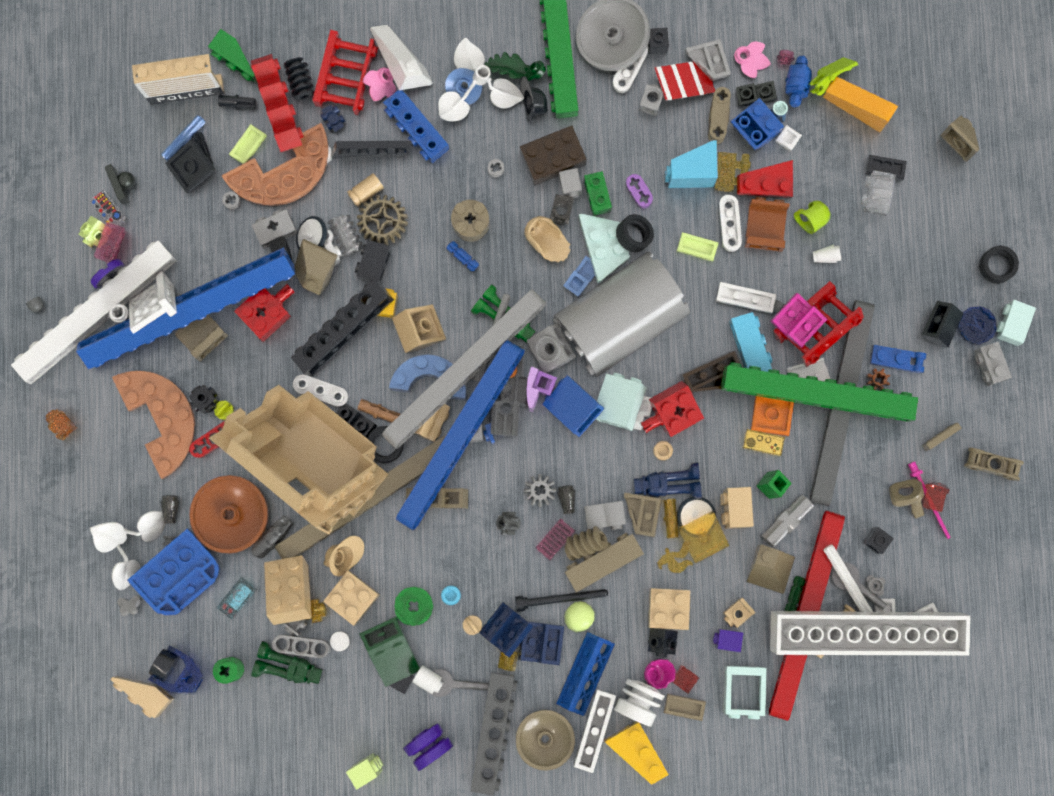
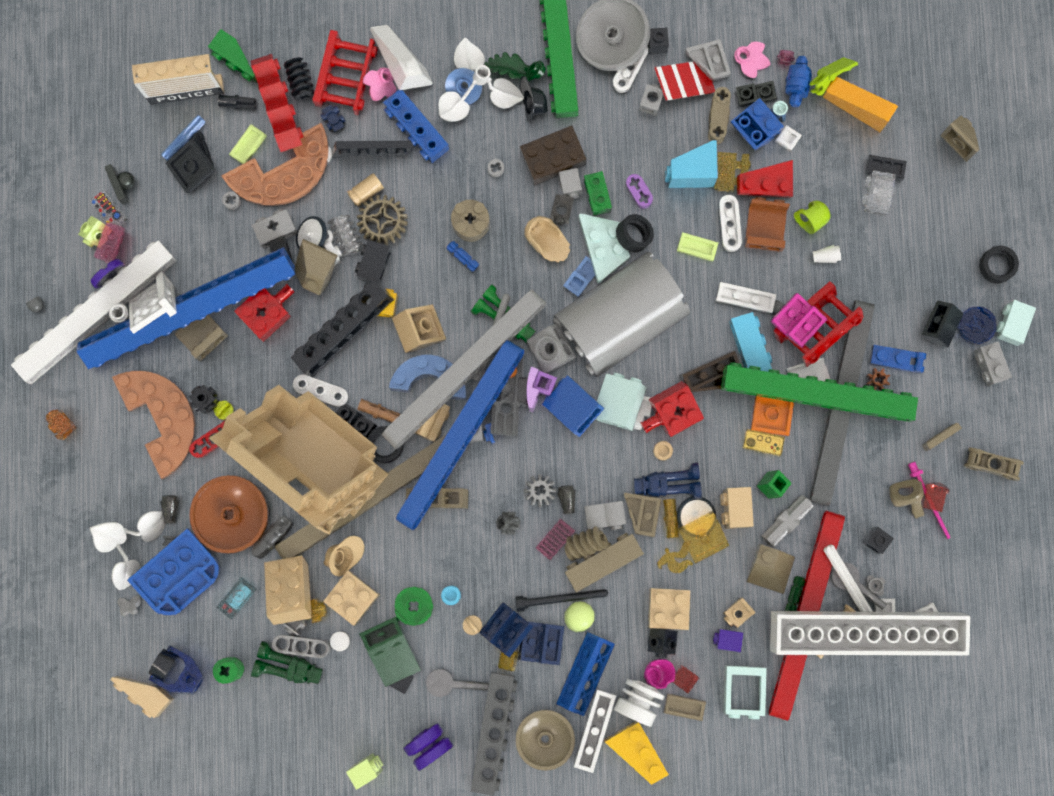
(428, 680): white brick -> none

